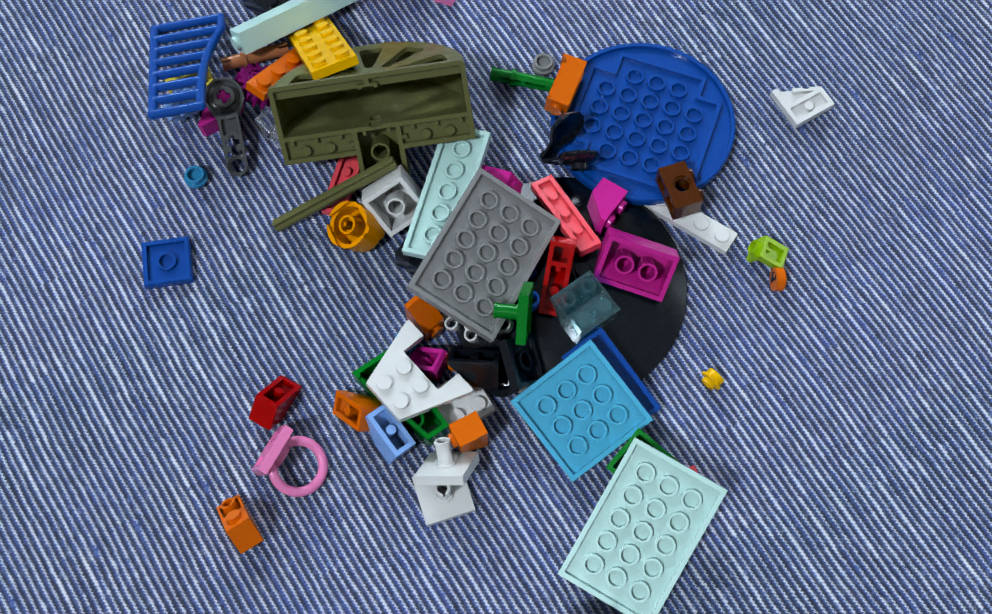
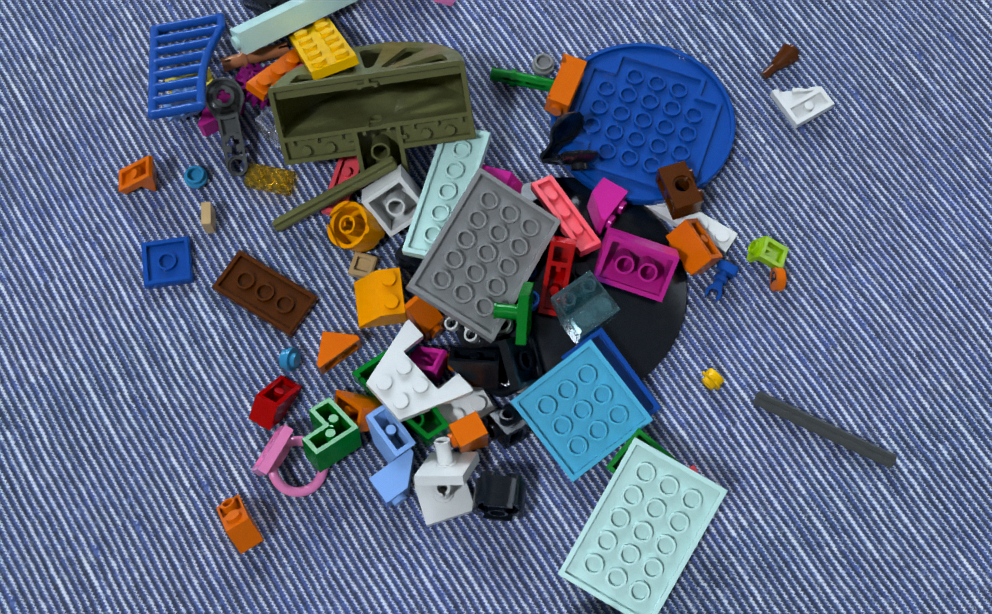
(137, 175): none -> orange slope
(208, 217): none -> tan tile
(265, 293): none -> reddish brown tile
(269, 179): none -> clear yellow plate
(289, 359): none -> dark azure plate
(332, 436): none -> green brick
(335, 349): none -> orange slope
(362, 265): none -> tan tile
(380, 298): none -> light orange slope
(395, 479): none -> light blue slope
(499, 496): none -> black brick
(506, 426): none -> black brick
(694, 246): none -> orange brick
(725, 270): none -> blue piece
(786, 56): none -> reddish brown cone
(825, 429): none -> dark grey axle

